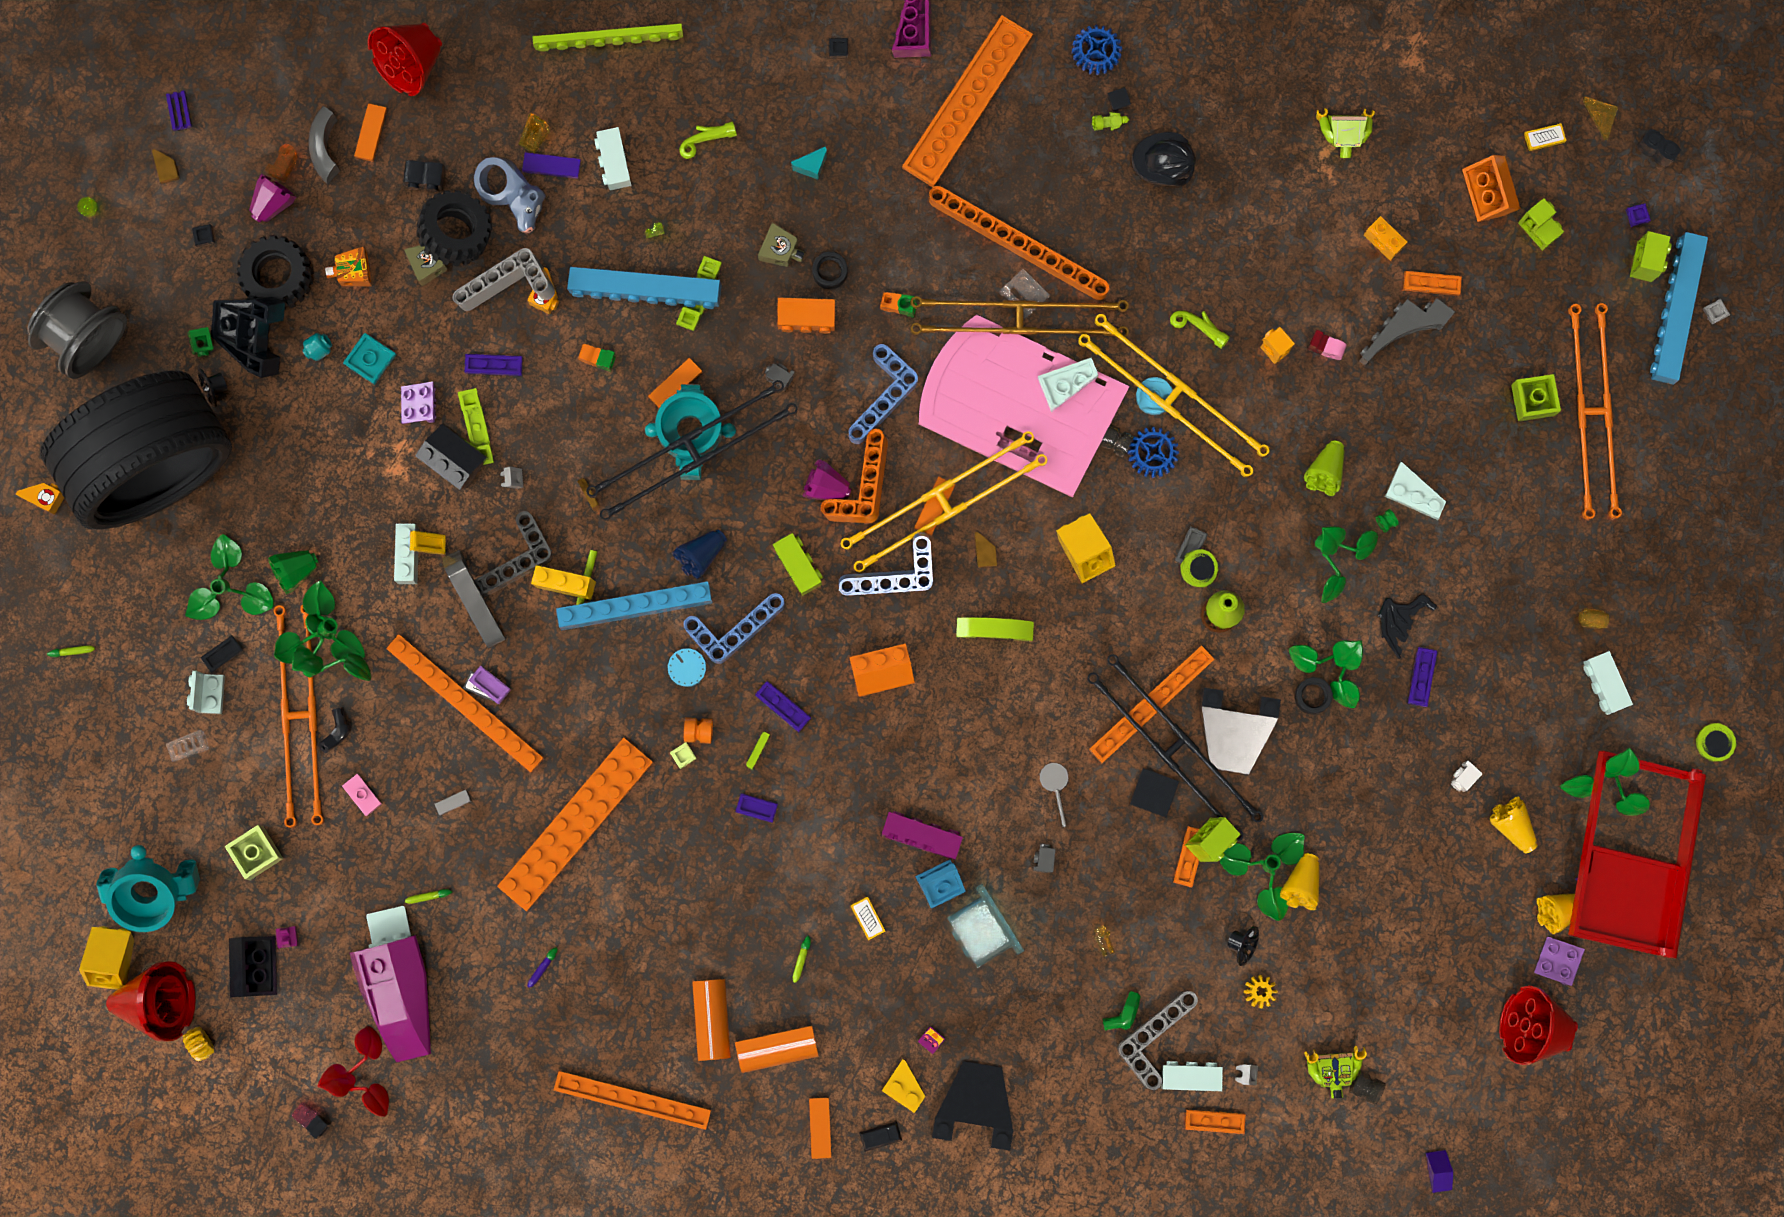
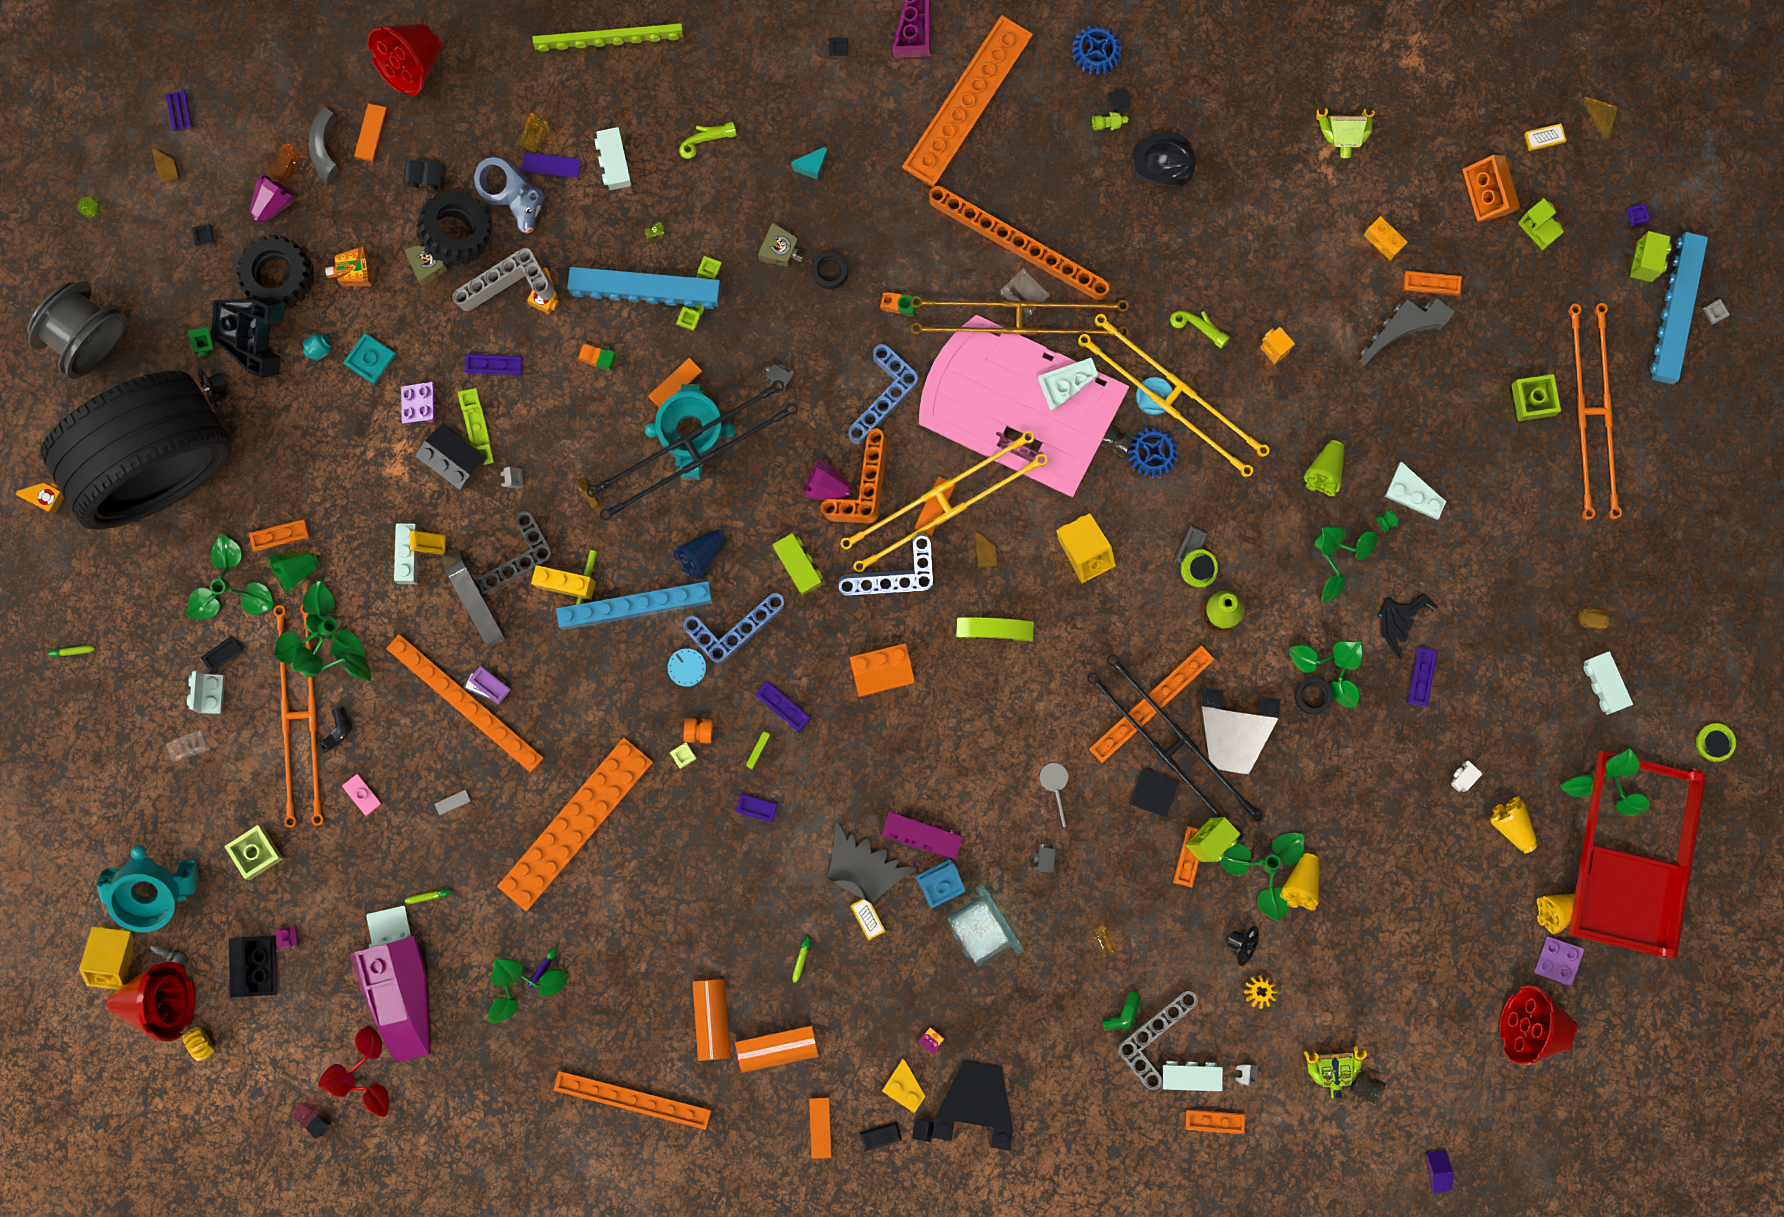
(173, 956): none -> light grey bar
(279, 535): none -> orange tile
(506, 972): none -> green plant
(806, 315): orange slope -> none
(860, 870): none -> dark grey piece
(923, 1130): none -> black tile
(1327, 345): leg -> none
(1656, 146): black brick -> none

